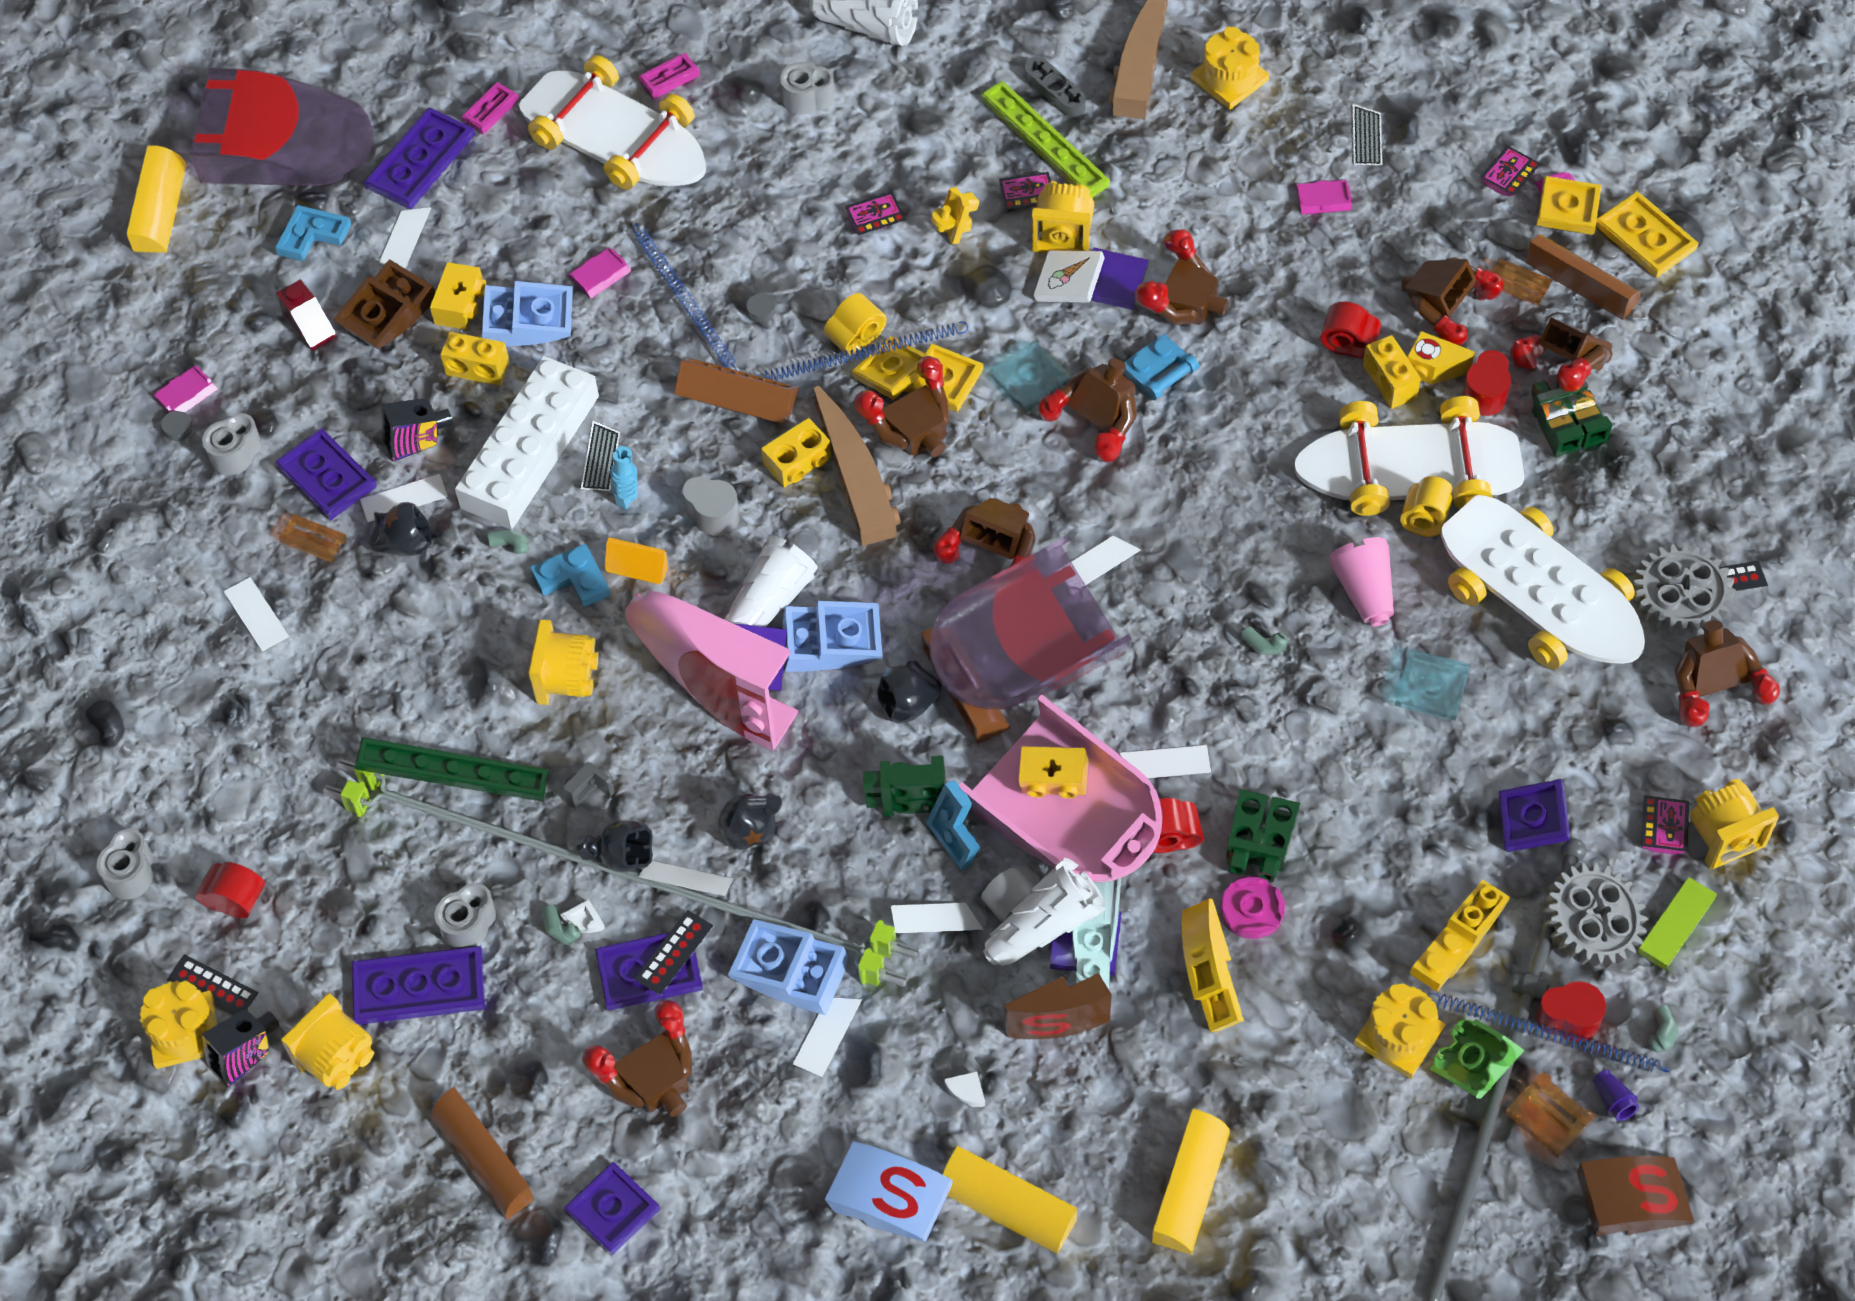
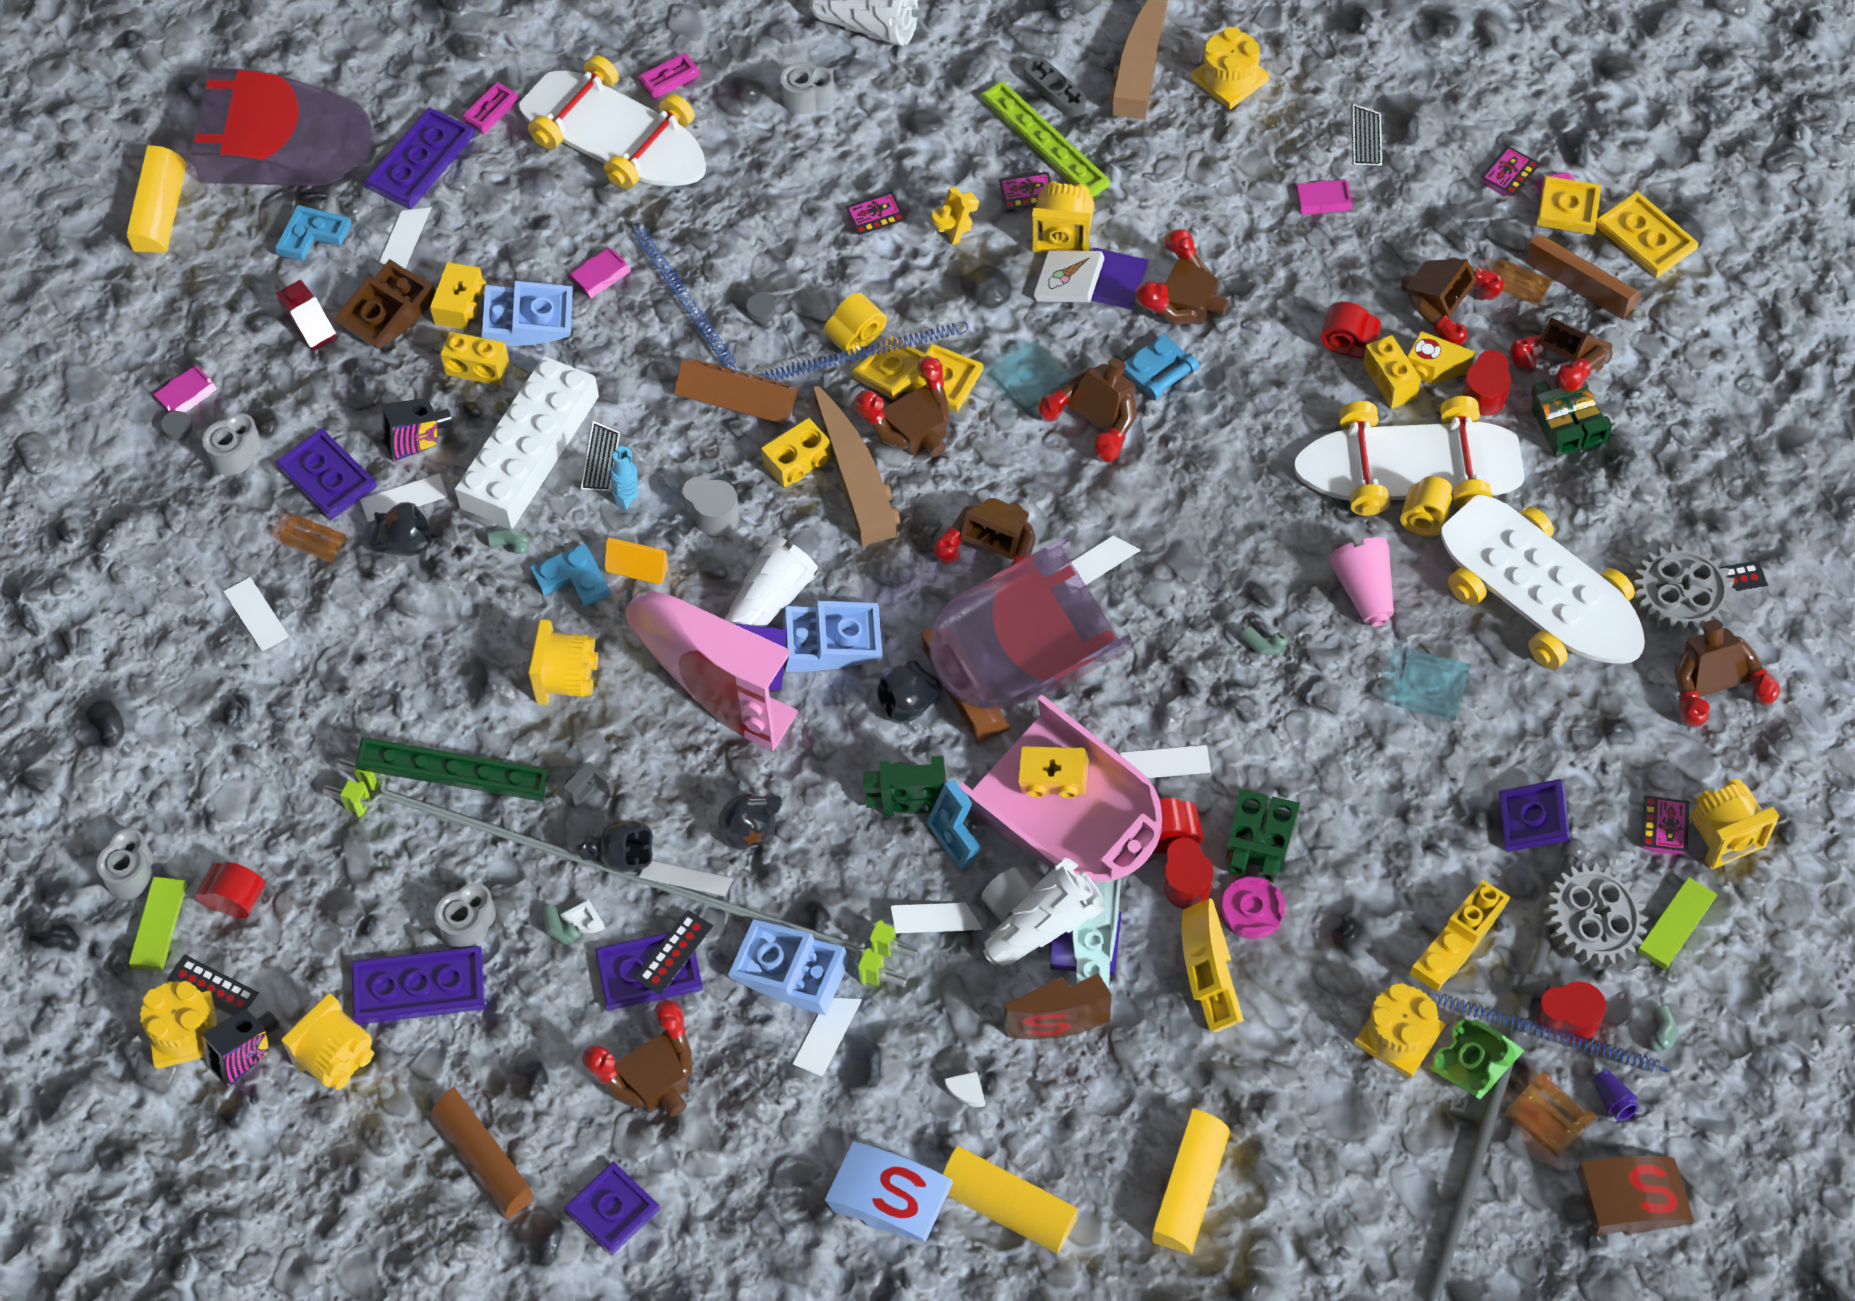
(157, 924): none -> lime tile
(1187, 874): none -> red piece

